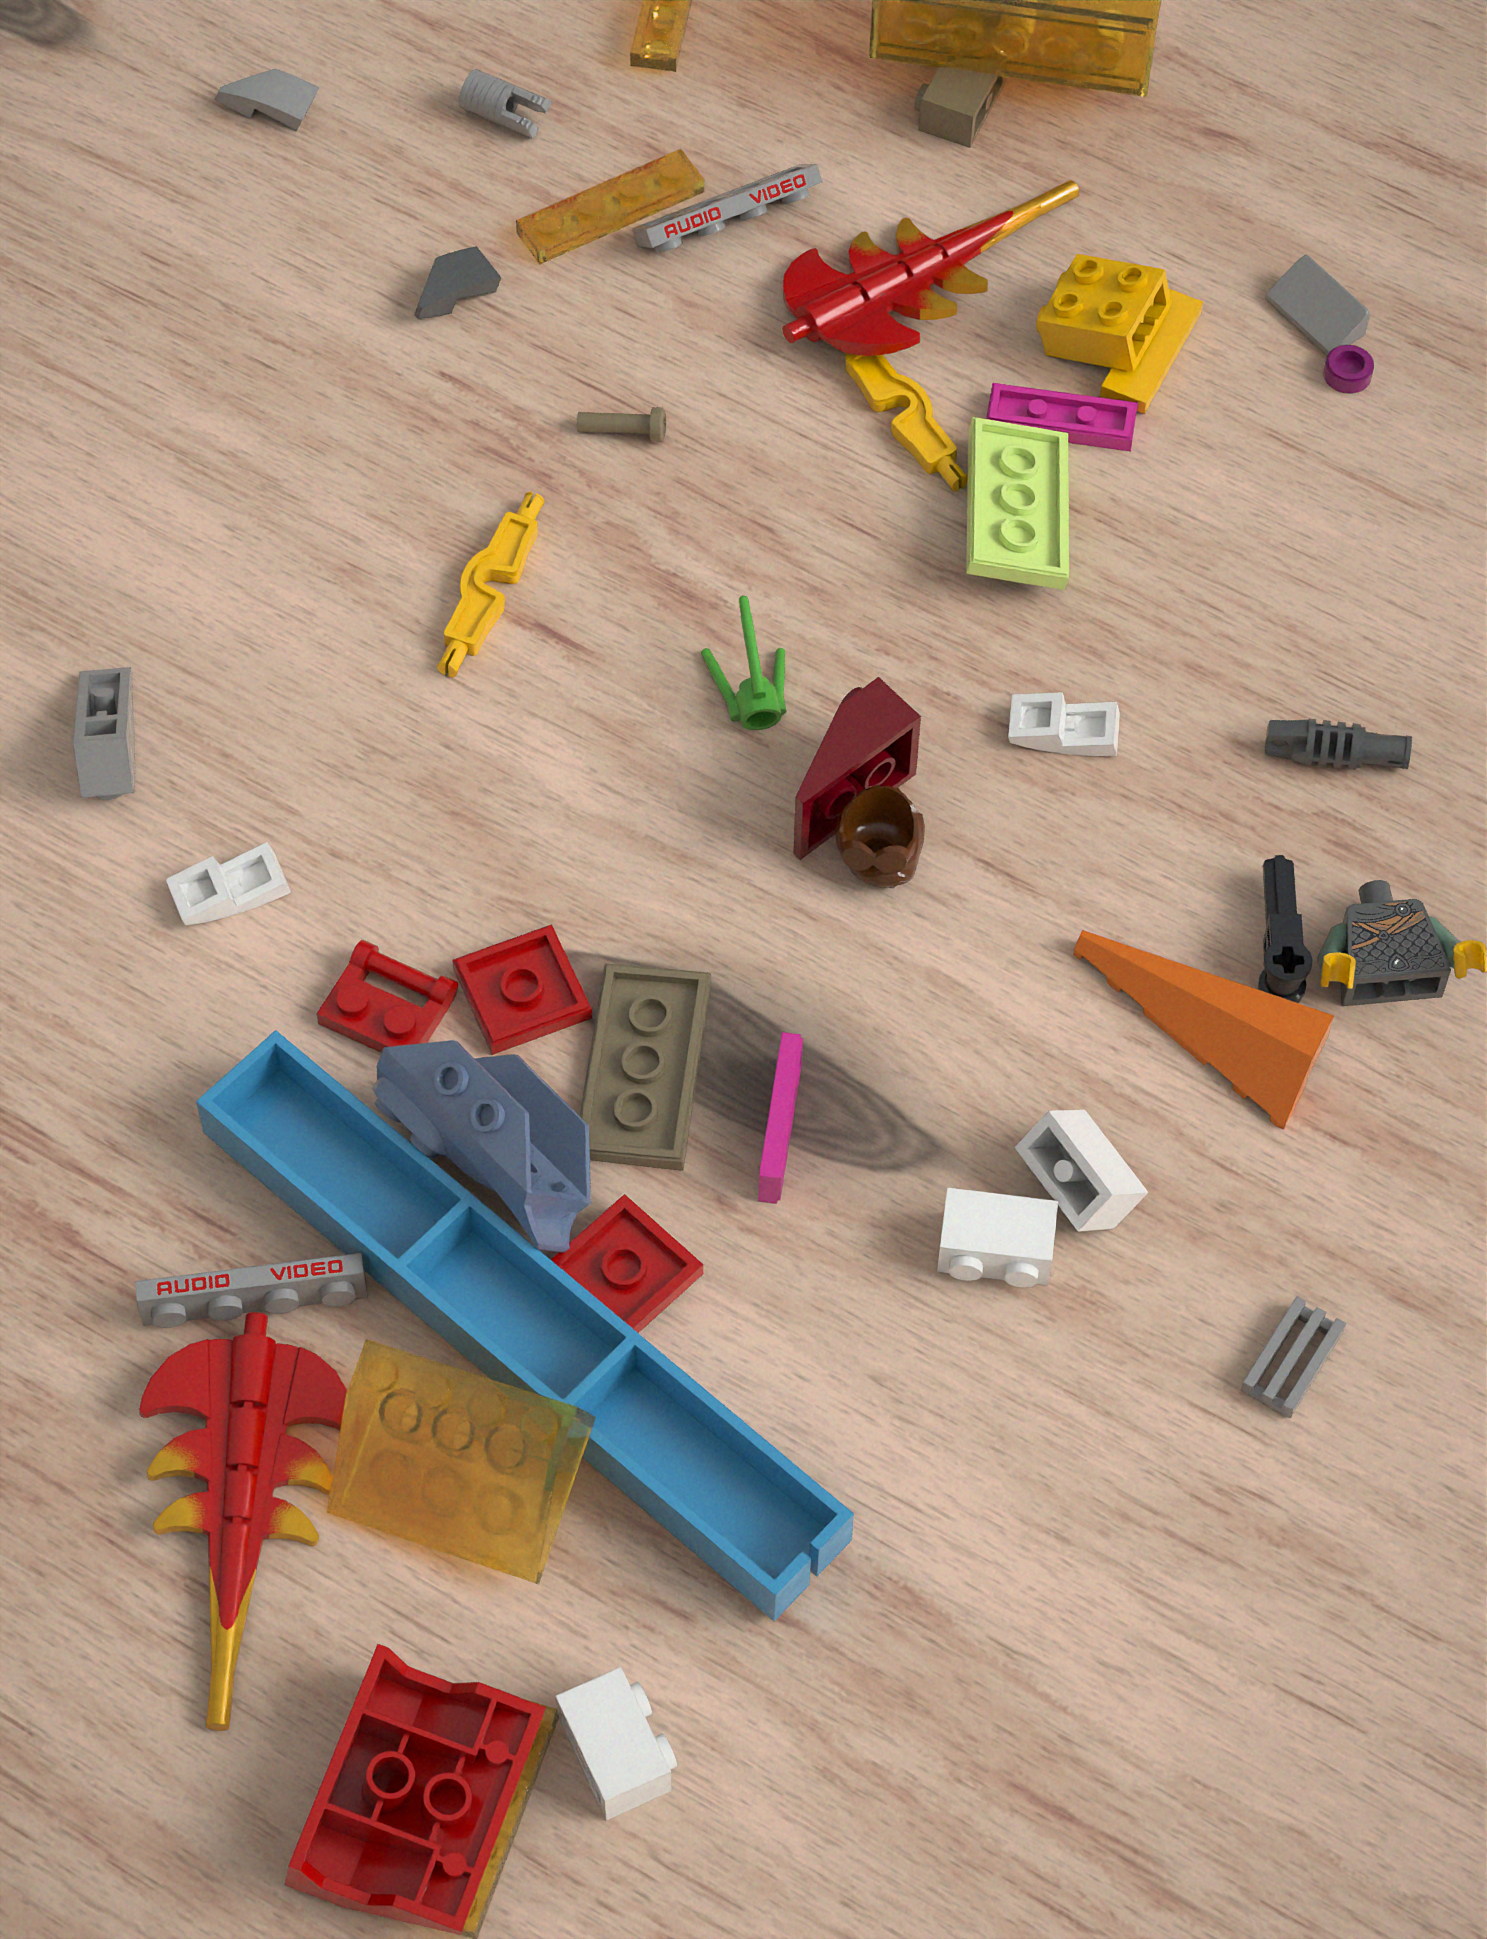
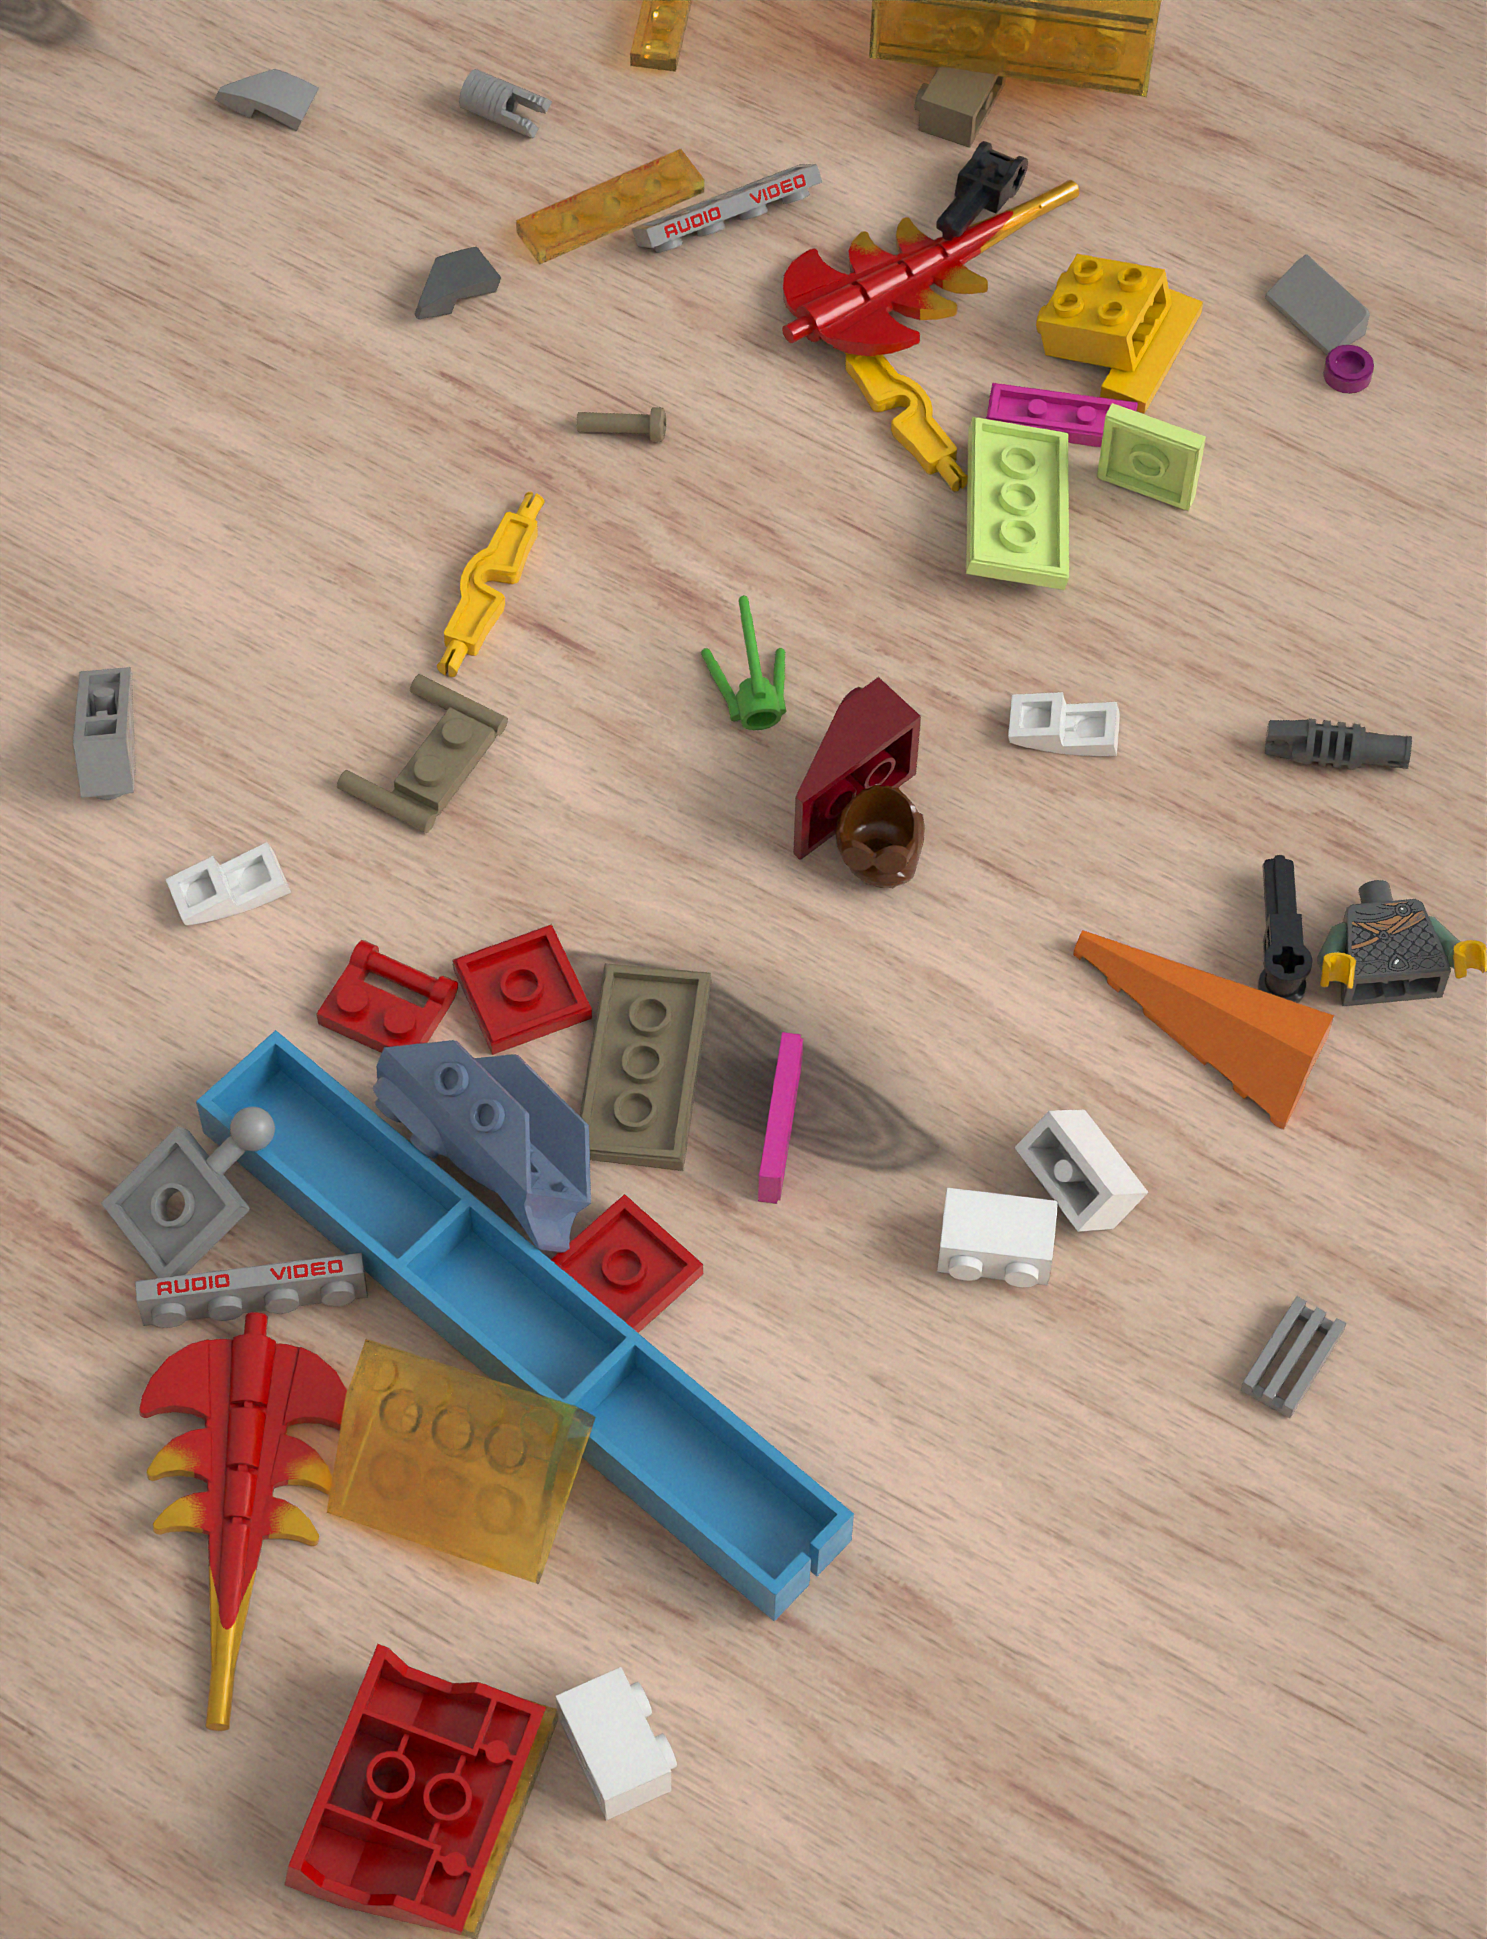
(209, 1198): none -> light grey plate
(440, 761): none -> dark tan plate
(982, 184): none -> black connector
(1150, 456): none -> yellowish green tile

